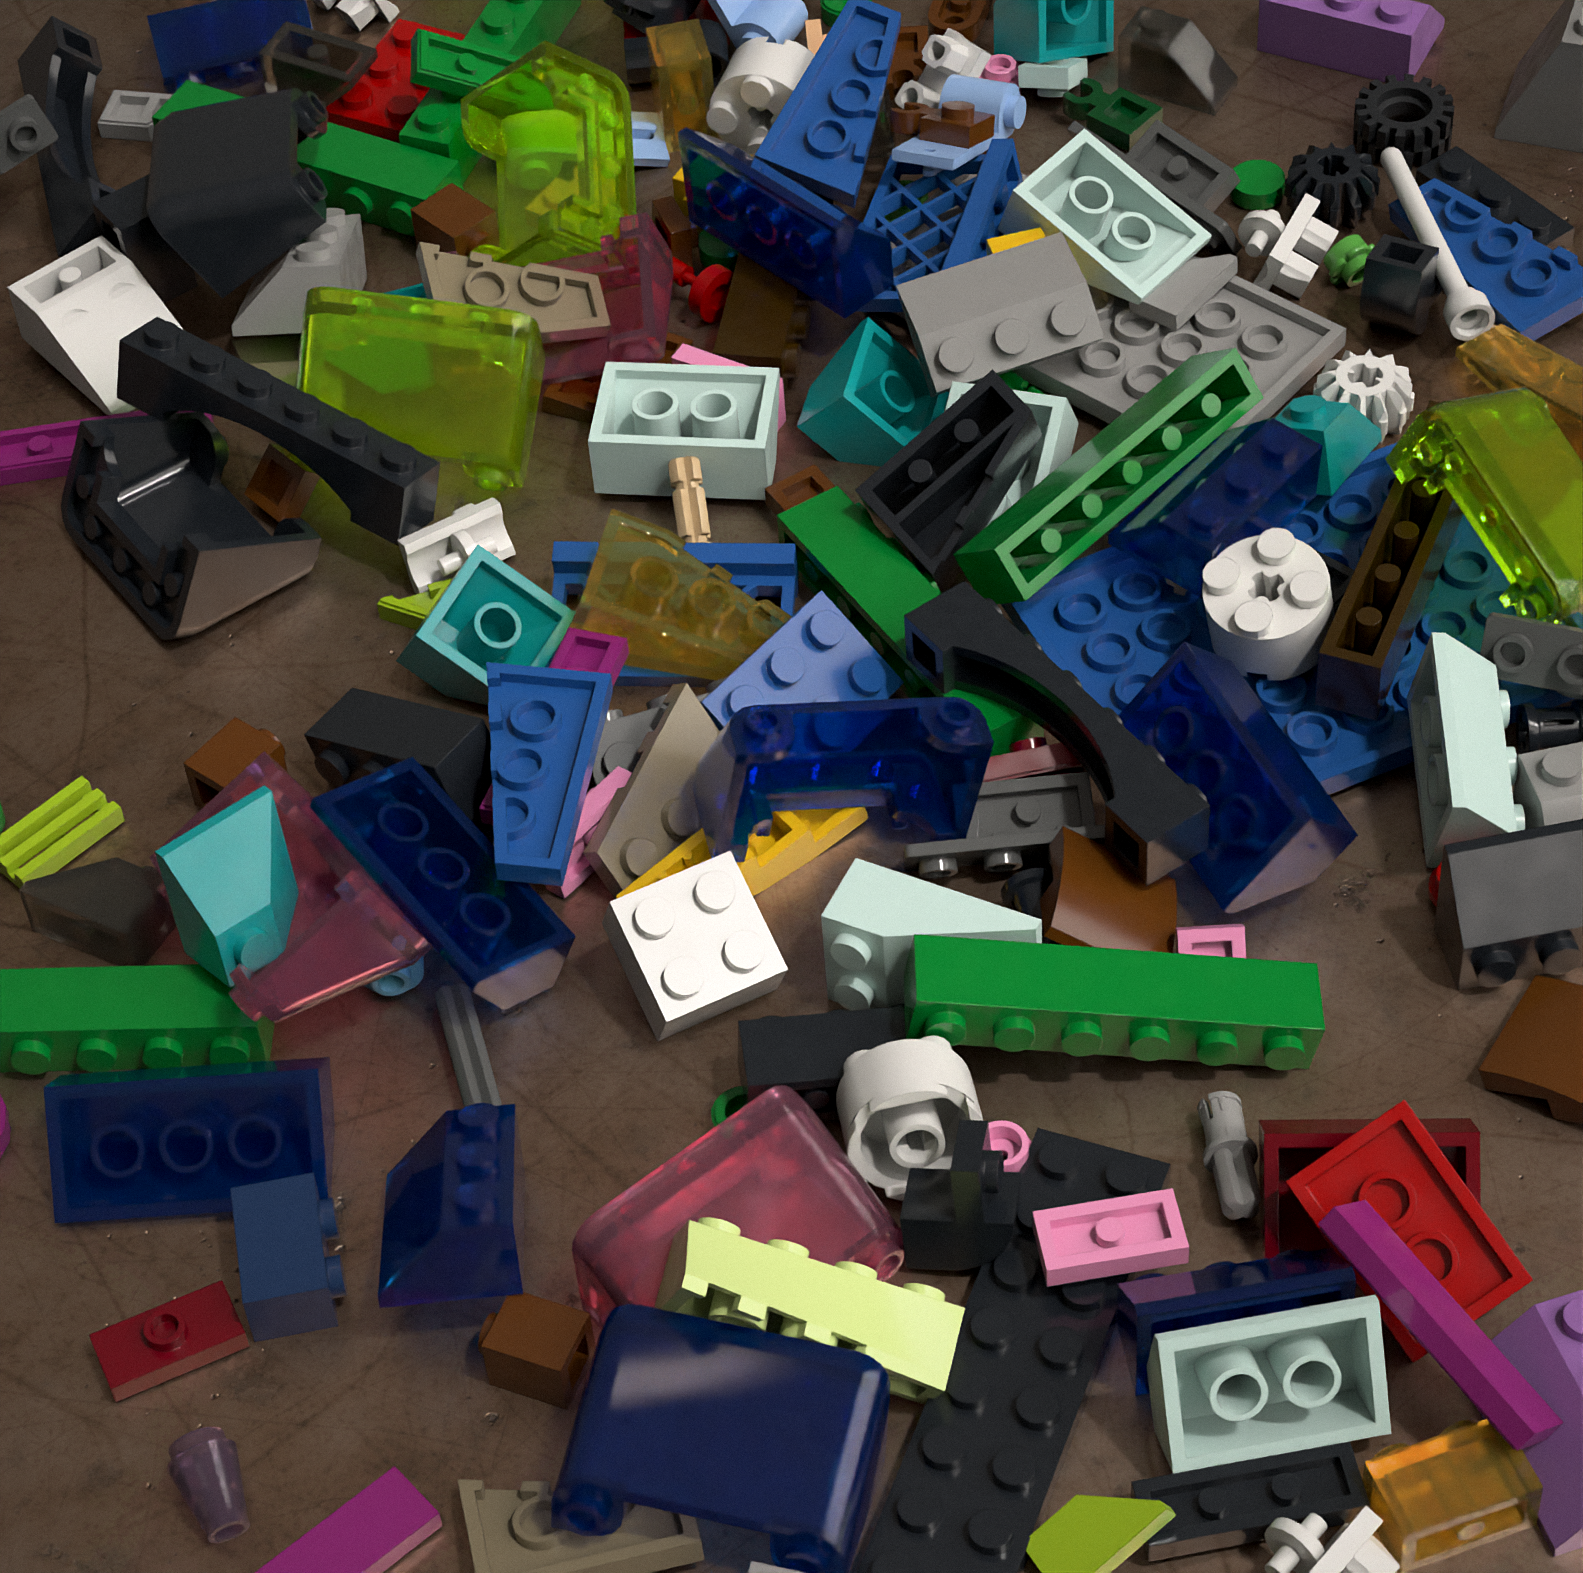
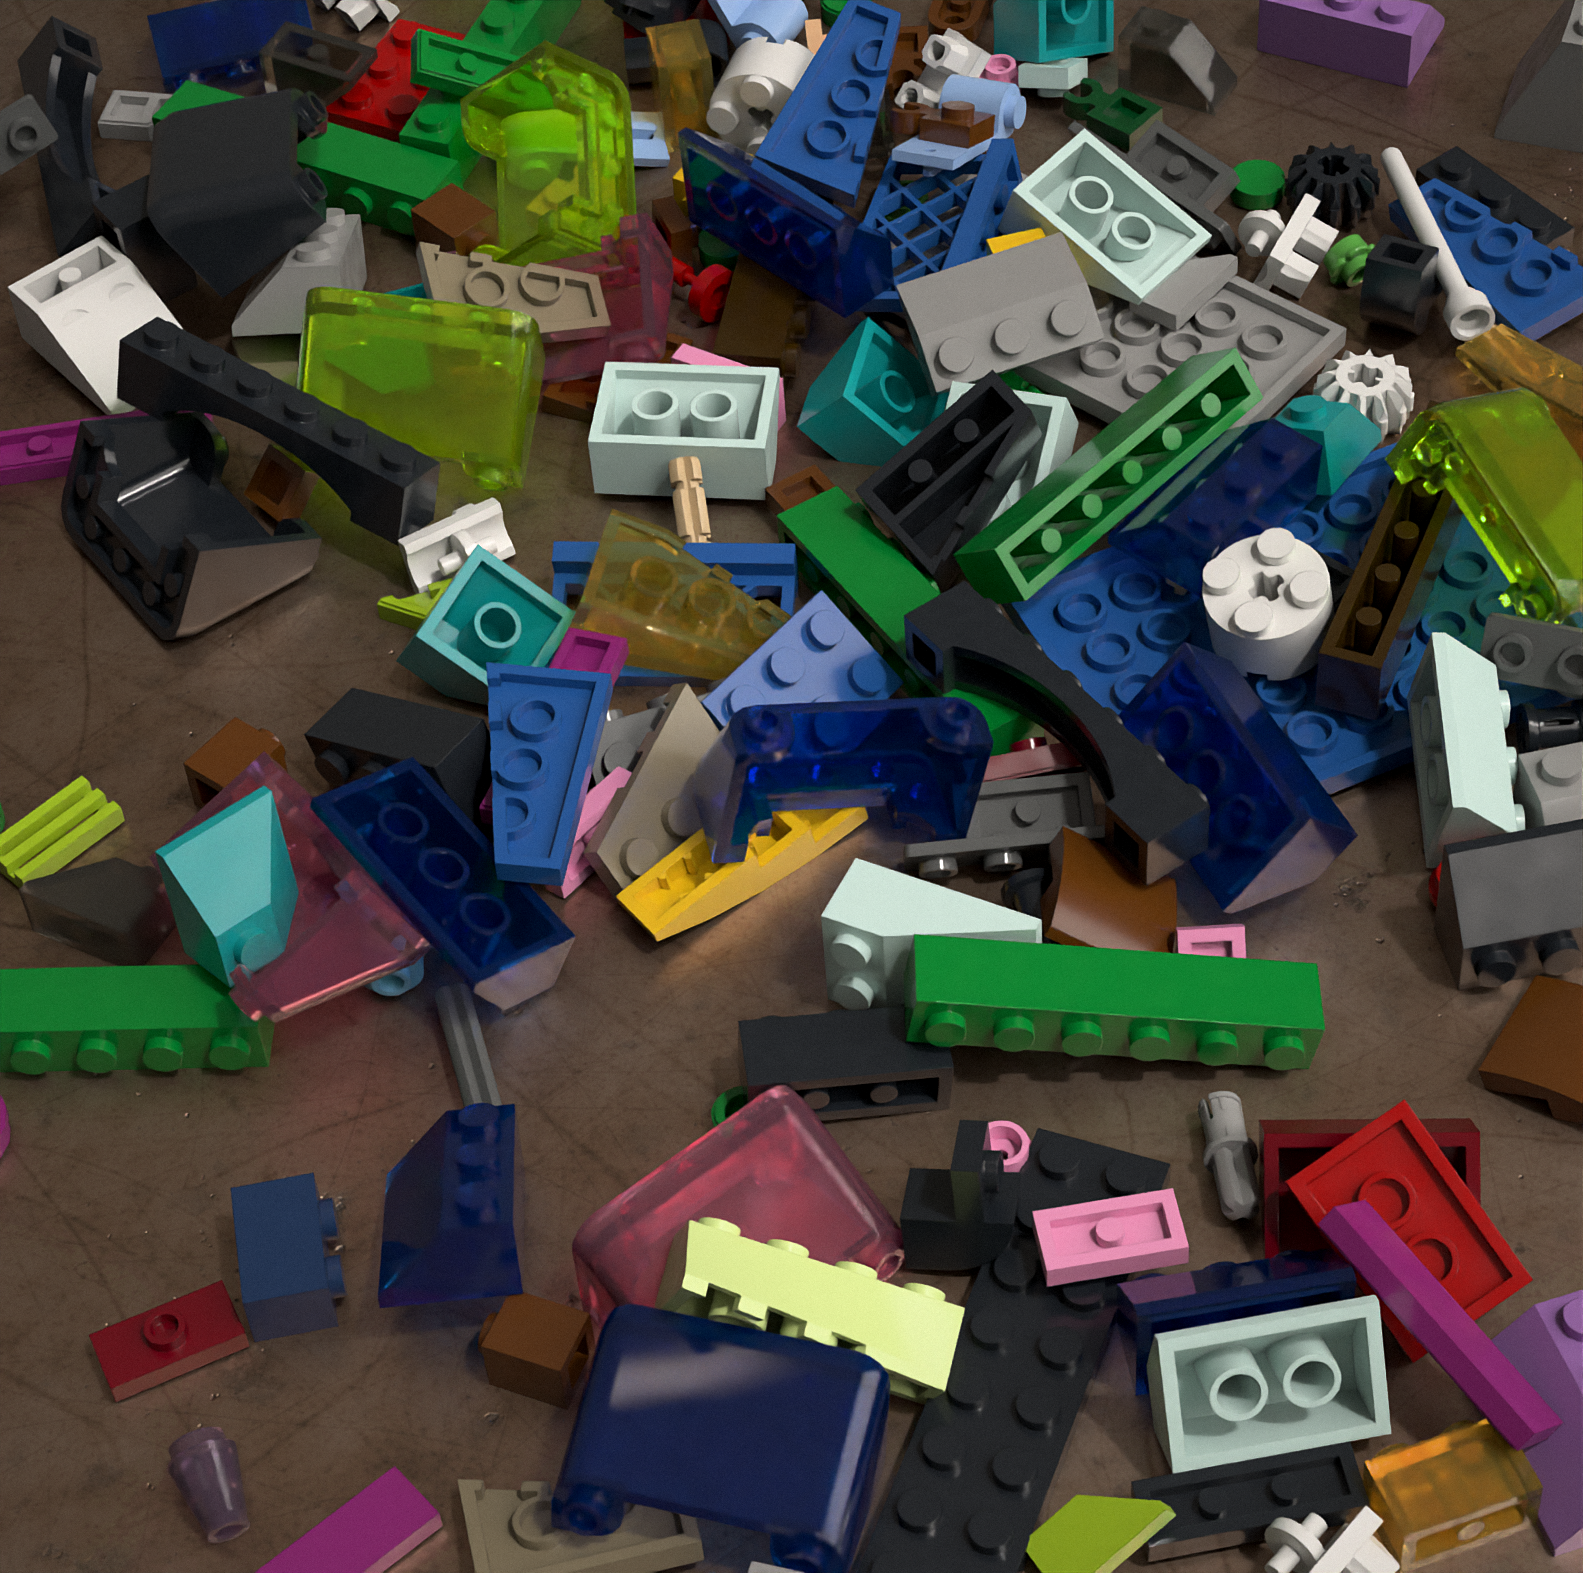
(185, 1136): clear blue slope -> none
(694, 945): white brick -> none
(904, 1109): white brick -> none
(1403, 117): black tyre -> none

